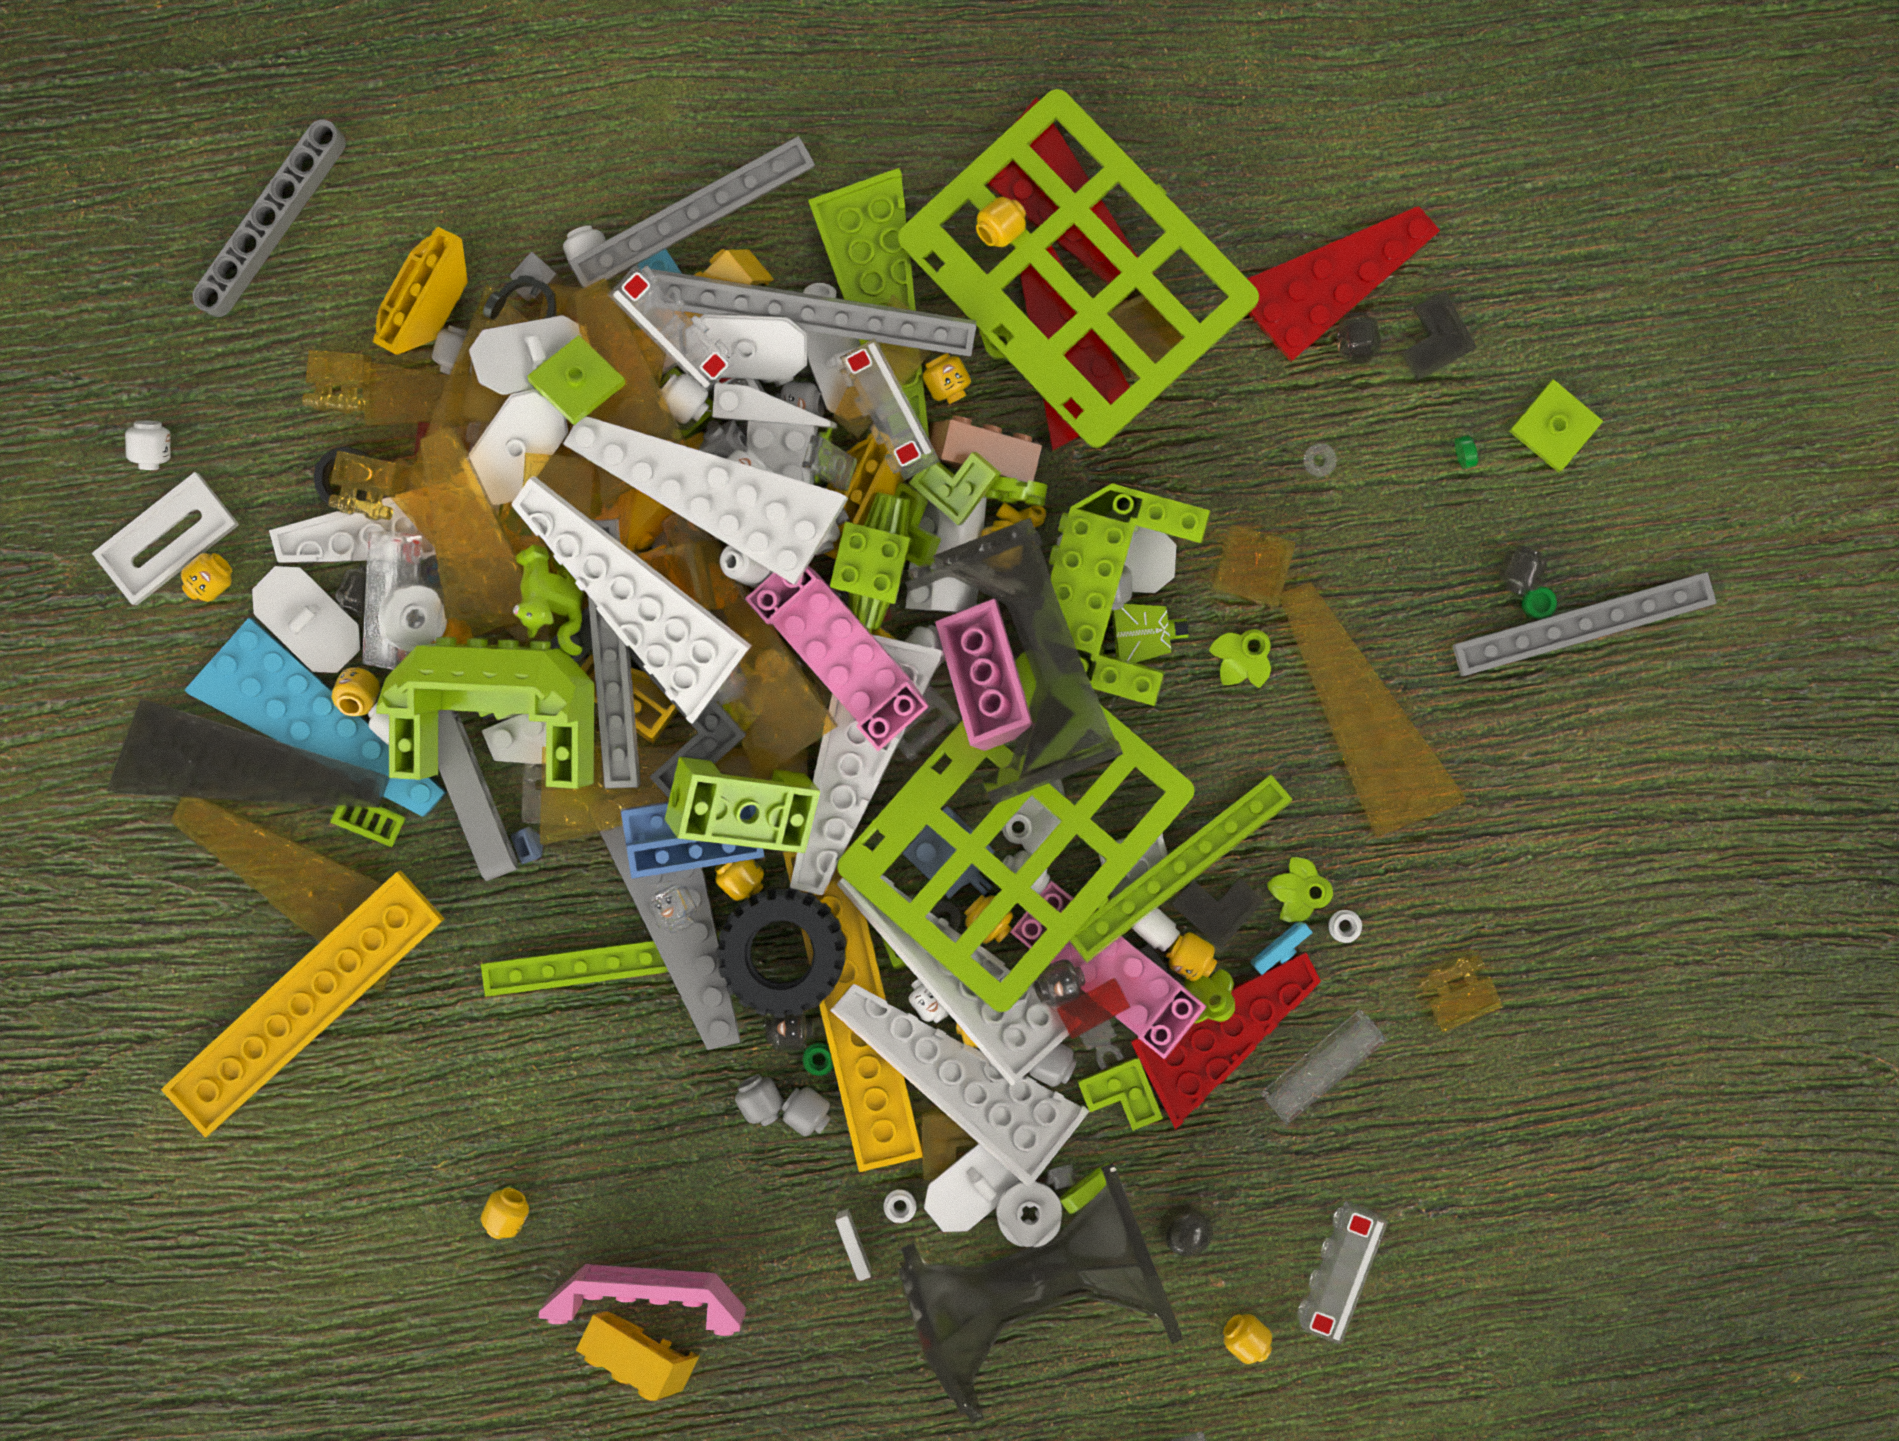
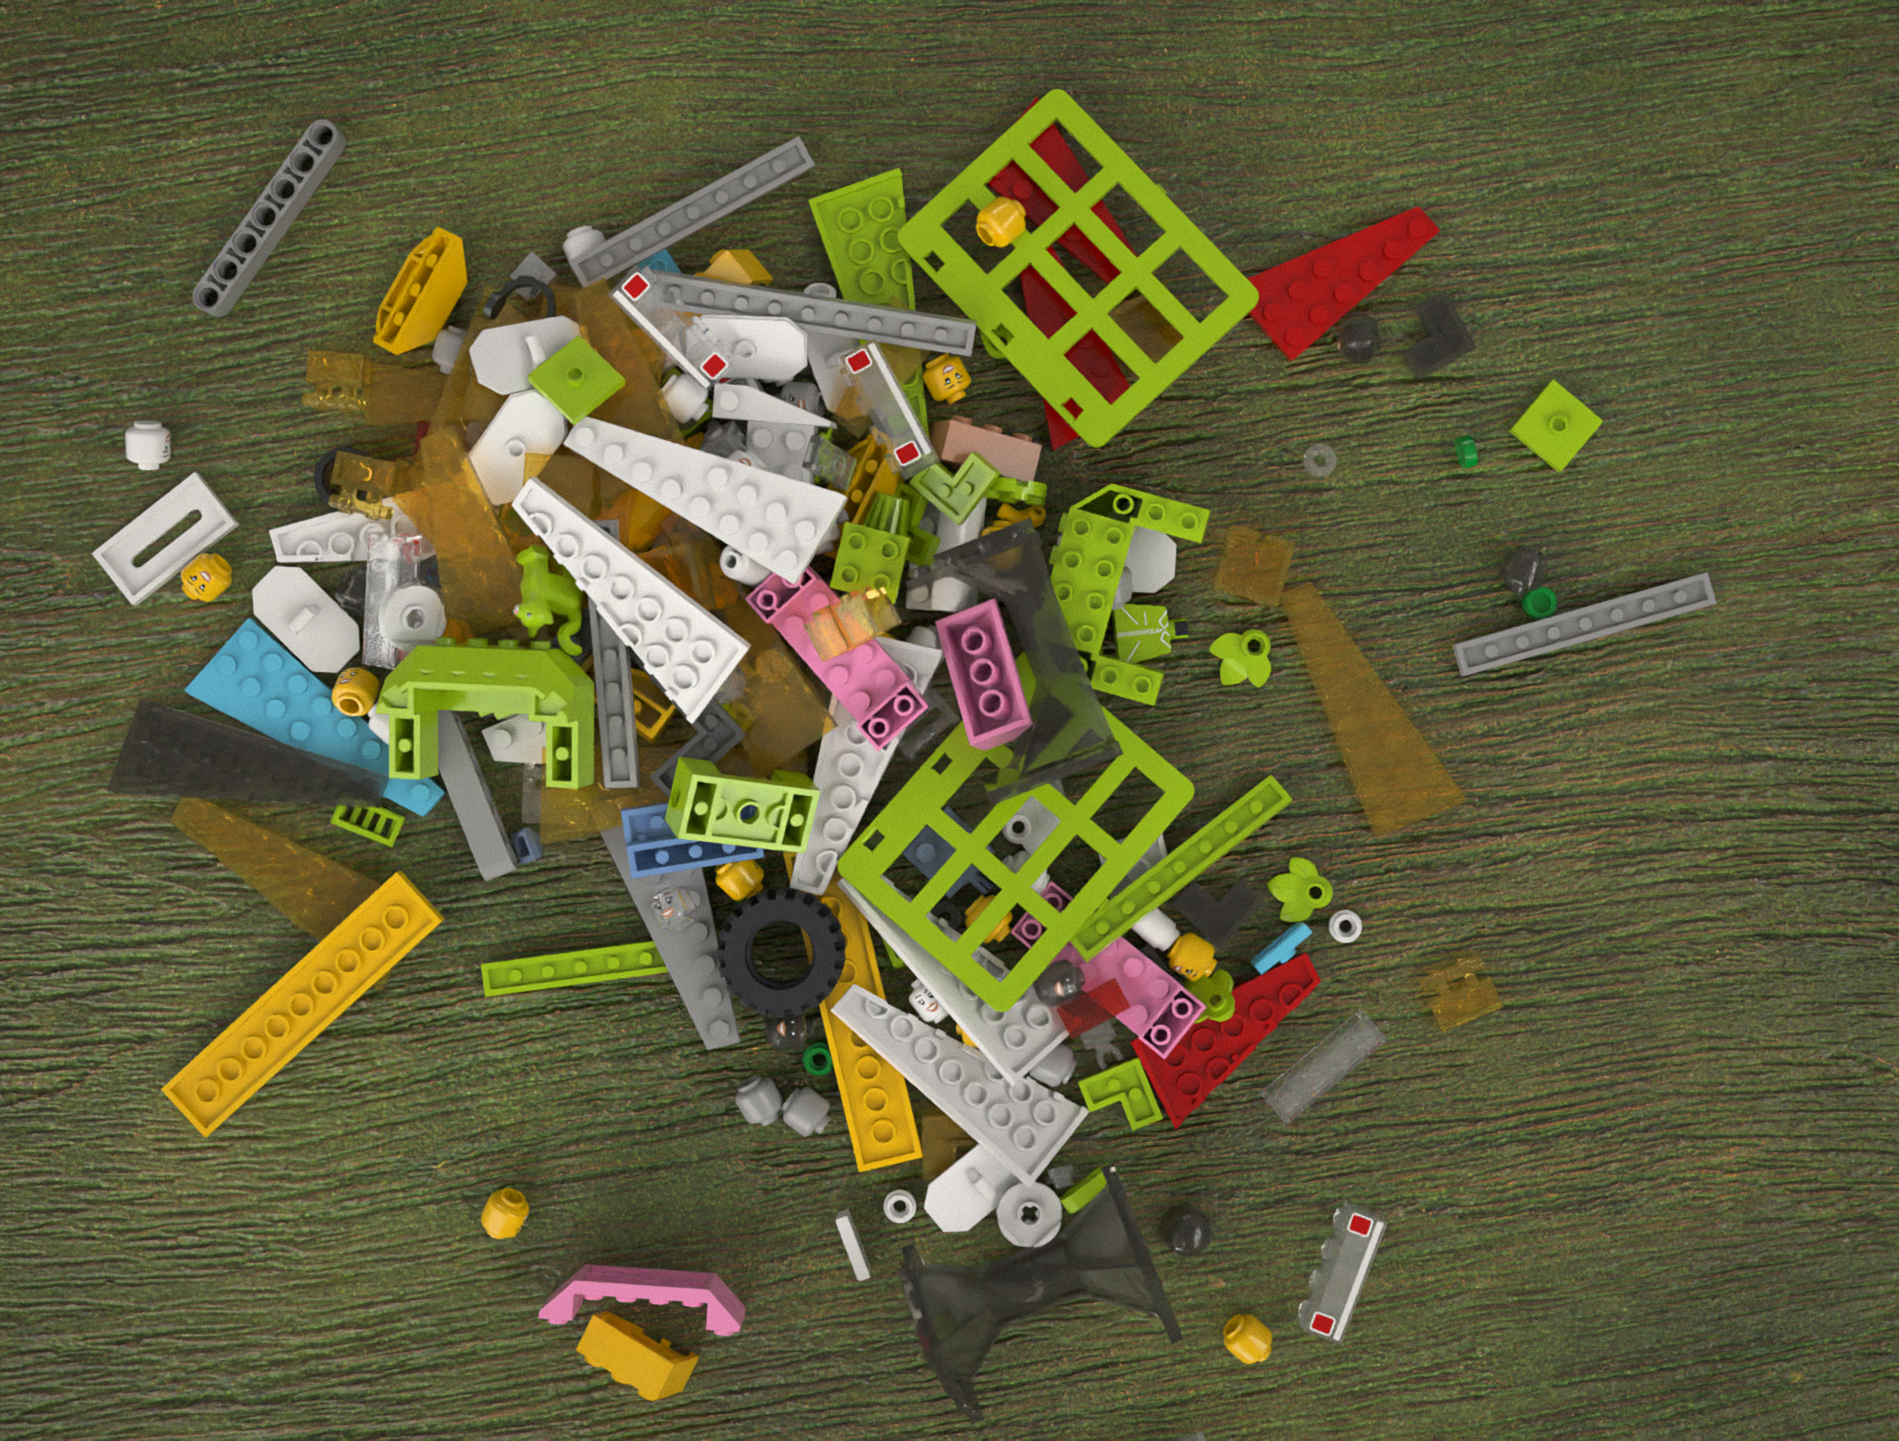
(851, 622): none -> clear yellow piece

